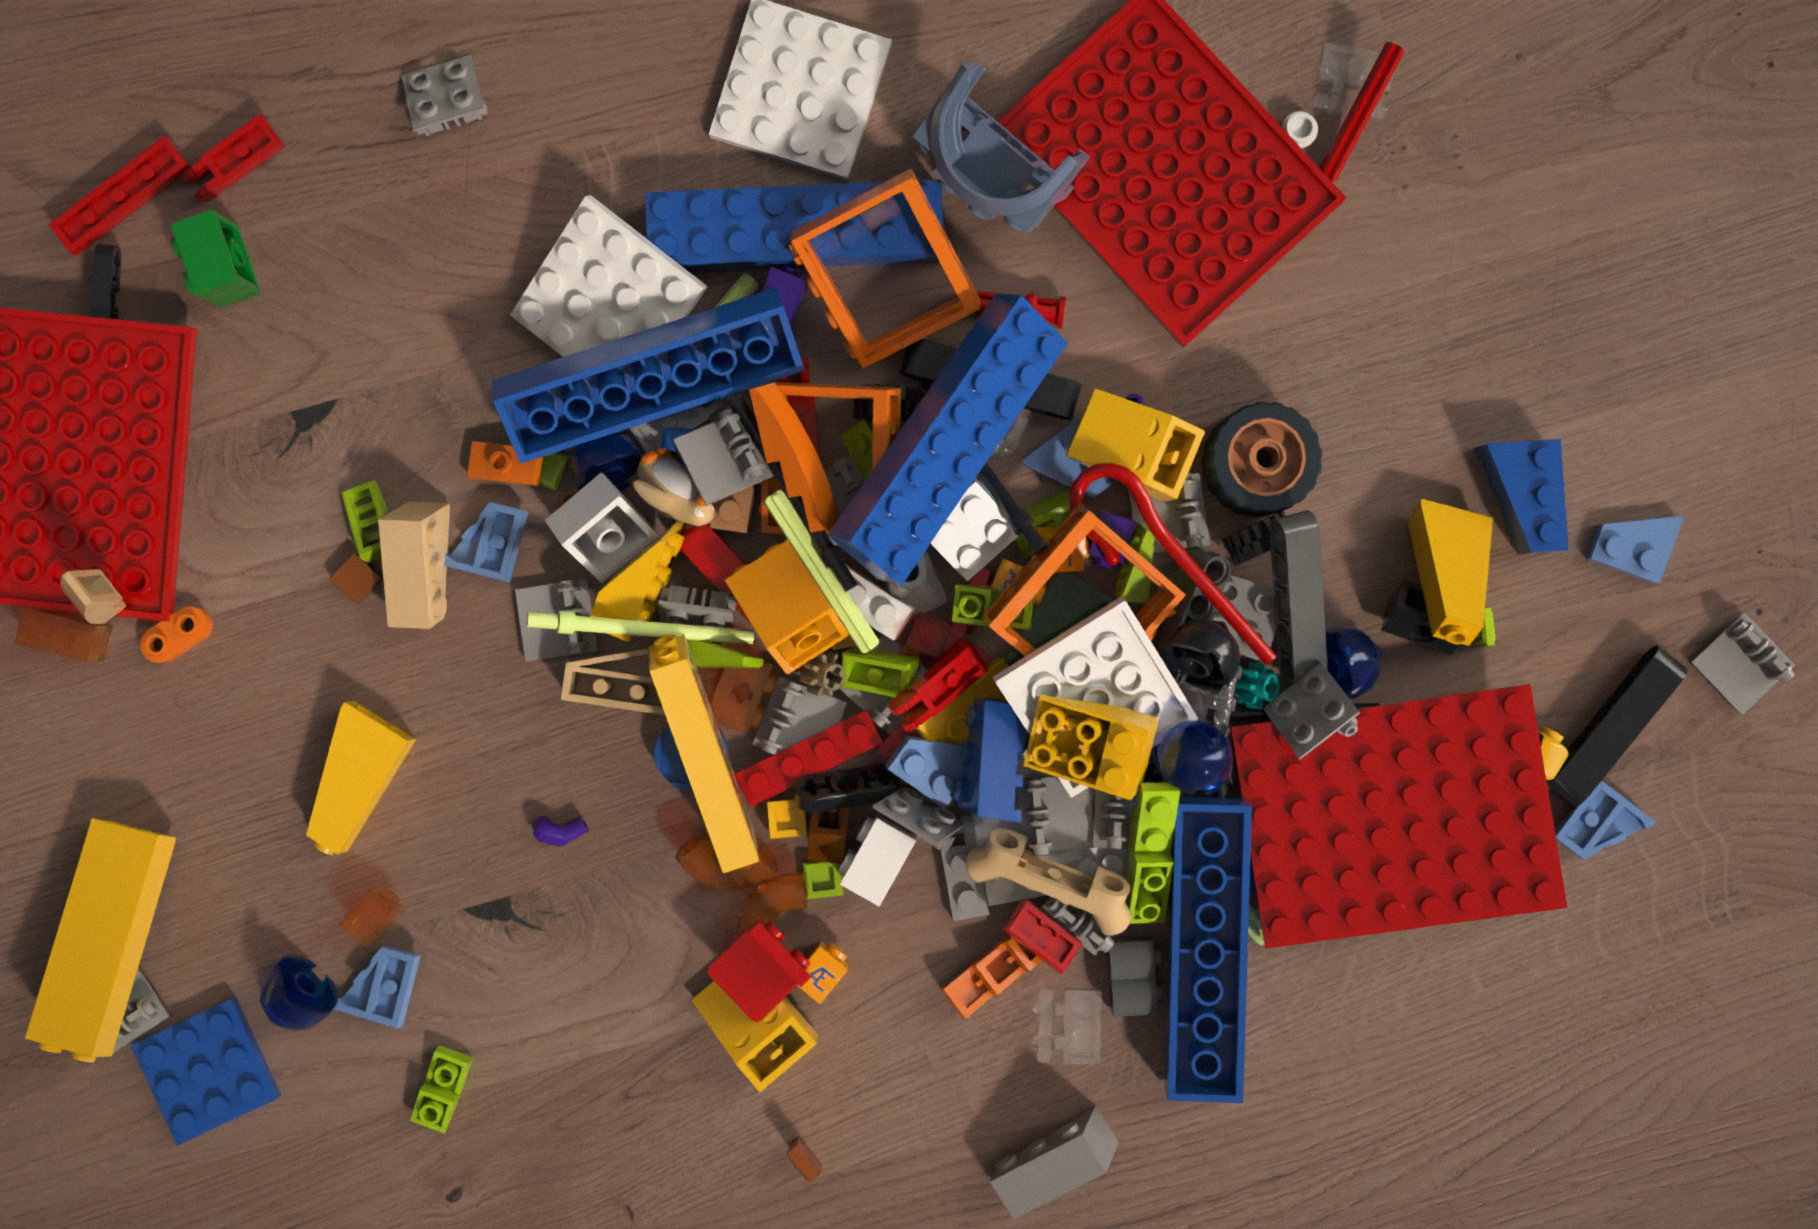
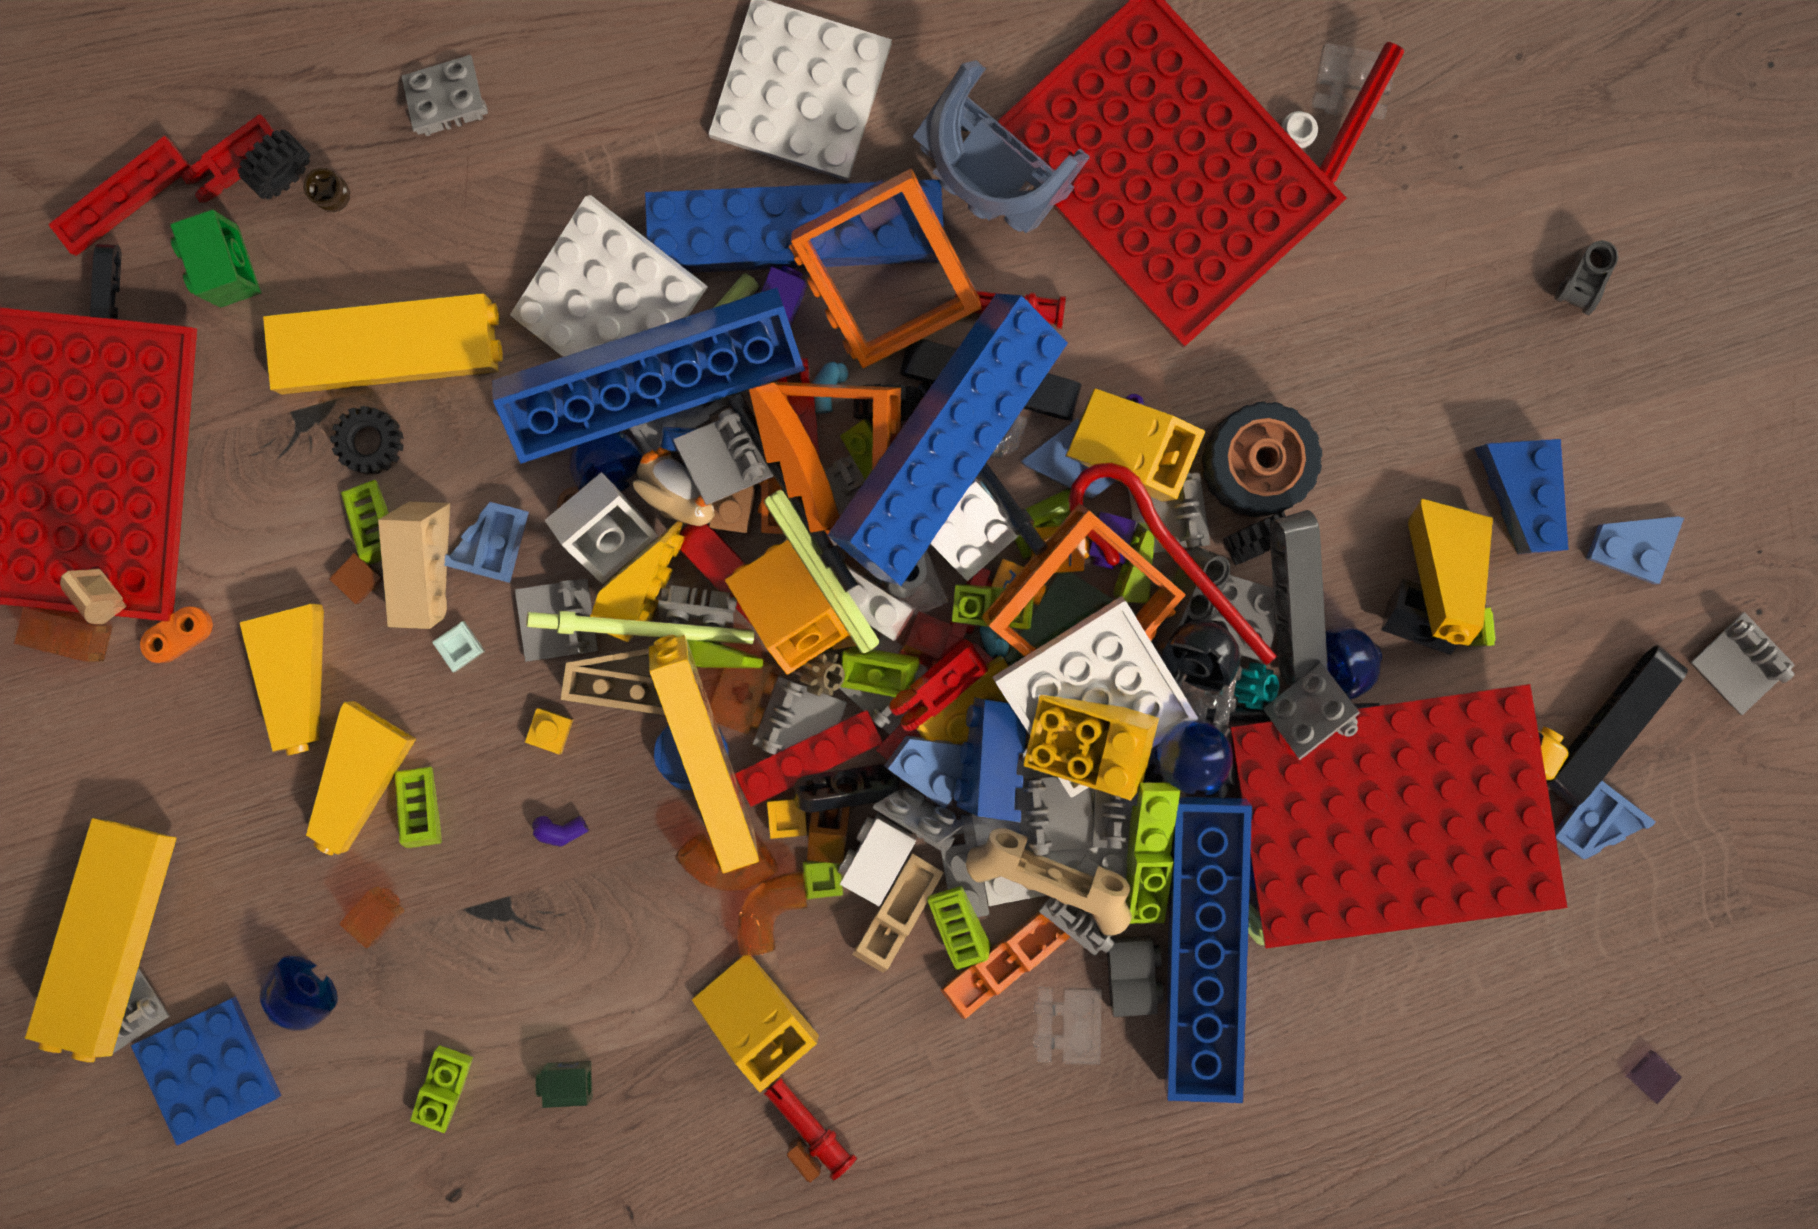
(274, 164): none -> black tyre
(288, 673): none -> yellow slope
(320, 185): none -> dark brown wheel
(345, 436): none -> black tyre
(382, 344): none -> yellow brick
(383, 988): medium blue wing -> none
(405, 824): none -> lime slope
(458, 646): none -> light aqua tile
(501, 464): orange plate -> none
(549, 730): none -> yellow plate
(553, 470): lime tile -> none
(565, 1084): none -> clear green brick
(759, 970): red bracket -> none
(821, 1141): none -> red pin
(826, 968): light orange brick -> none
(830, 374): none -> medium azure arm
(897, 913): none -> tan slope
(966, 949): none -> lime slope
(992, 644): none -> medium azure arm
(1042, 936): red plate -> none
(1055, 1163): light grey wedge -> none
(1584, 282): none -> dark grey piece
(1653, 1076): none -> tile

